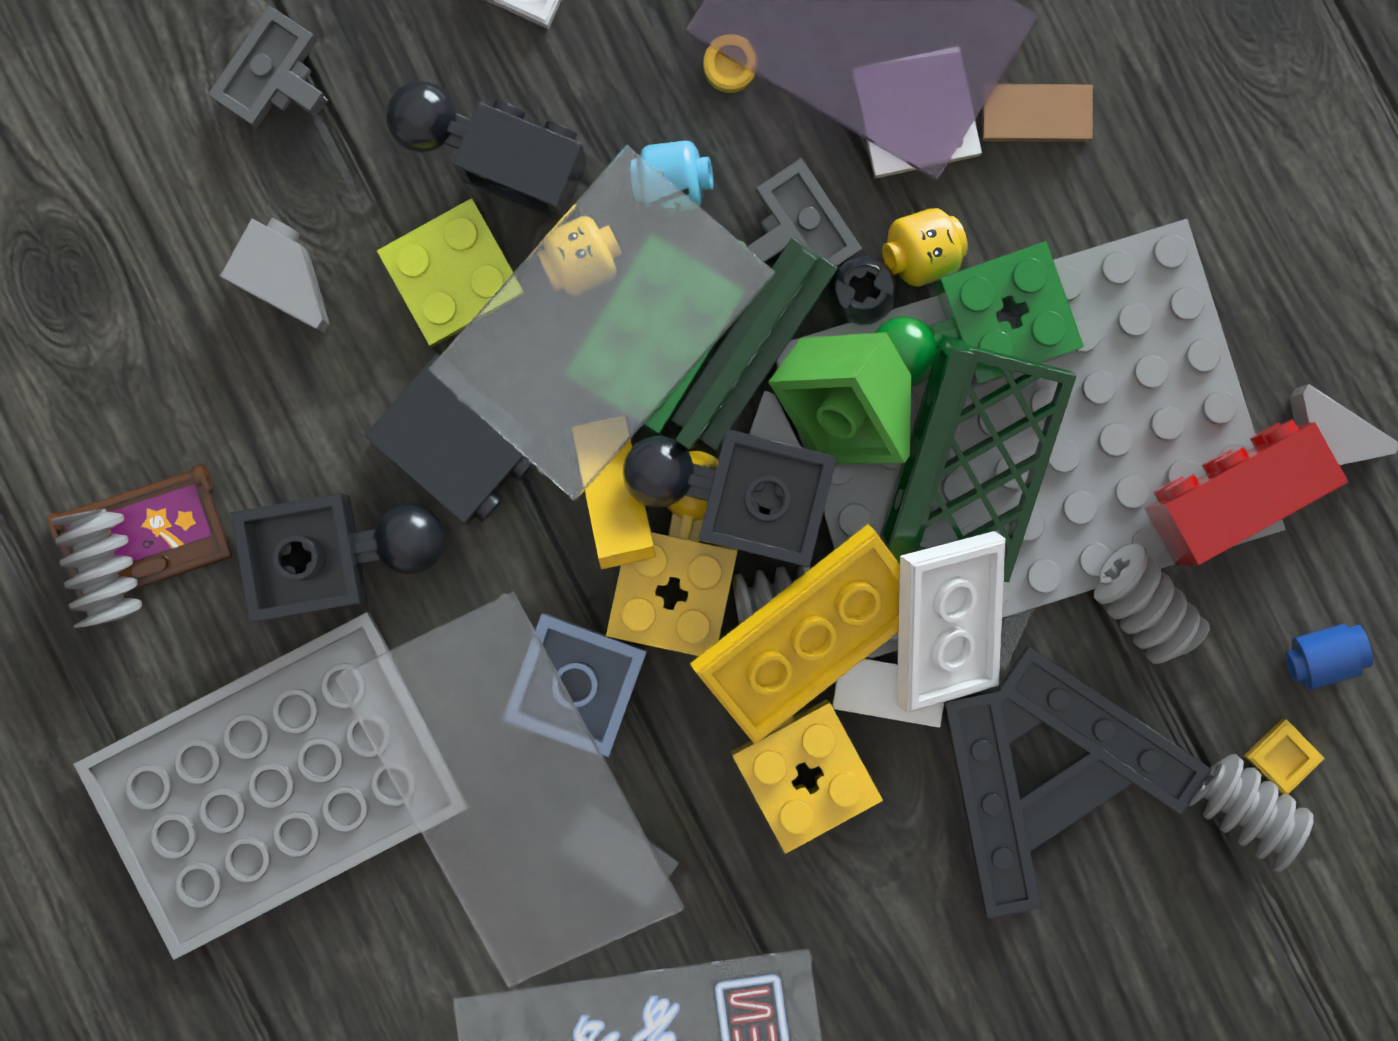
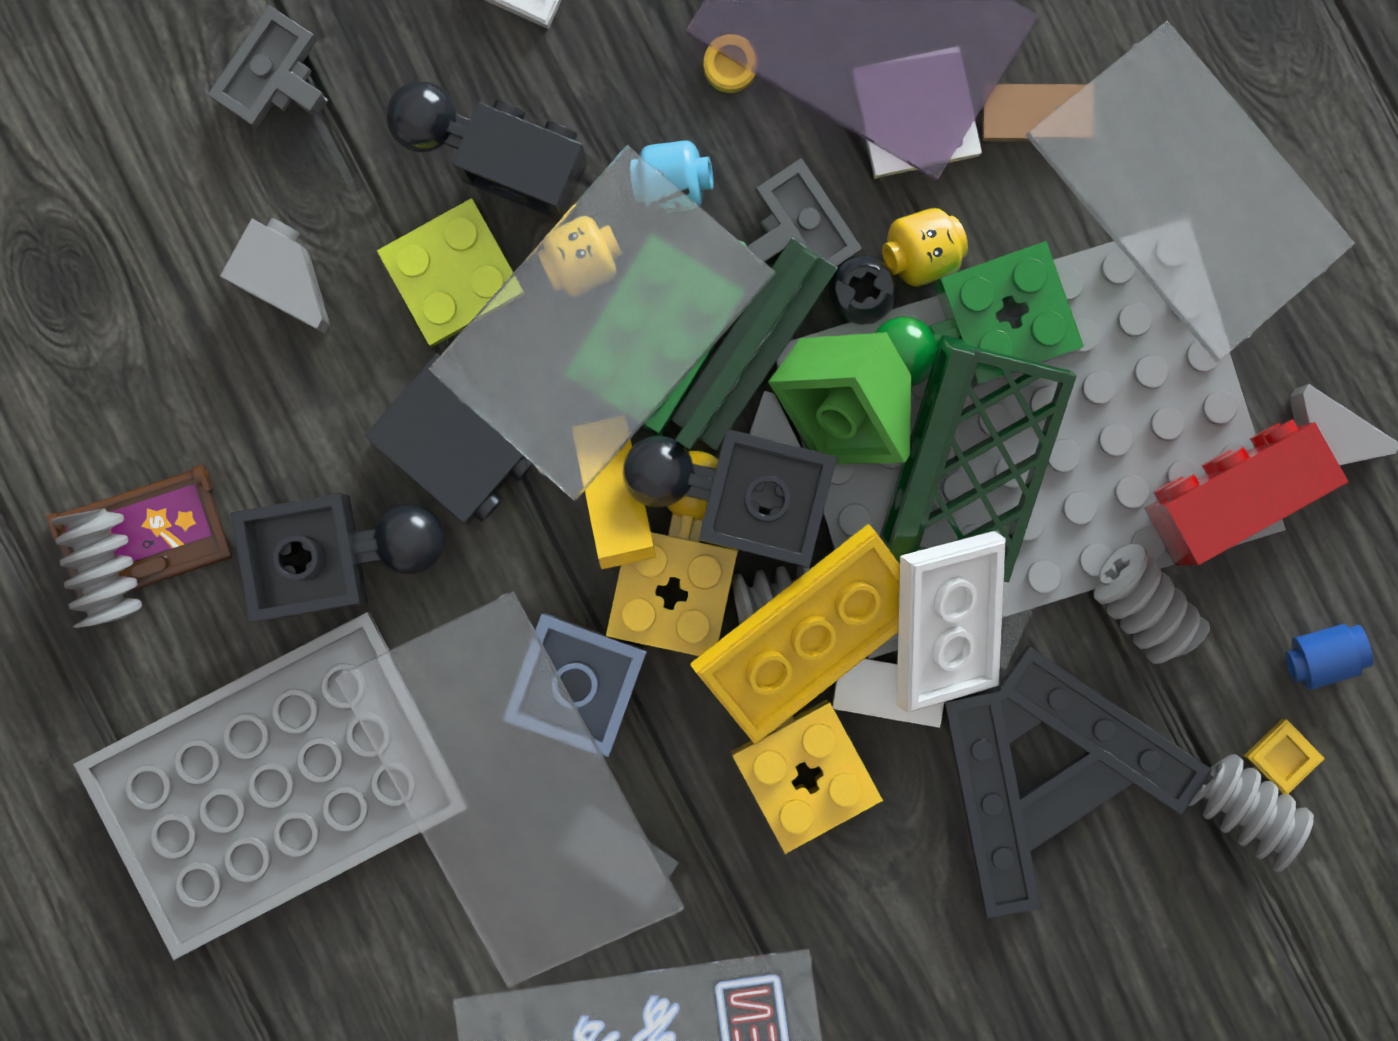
(1190, 190): none -> clear piece

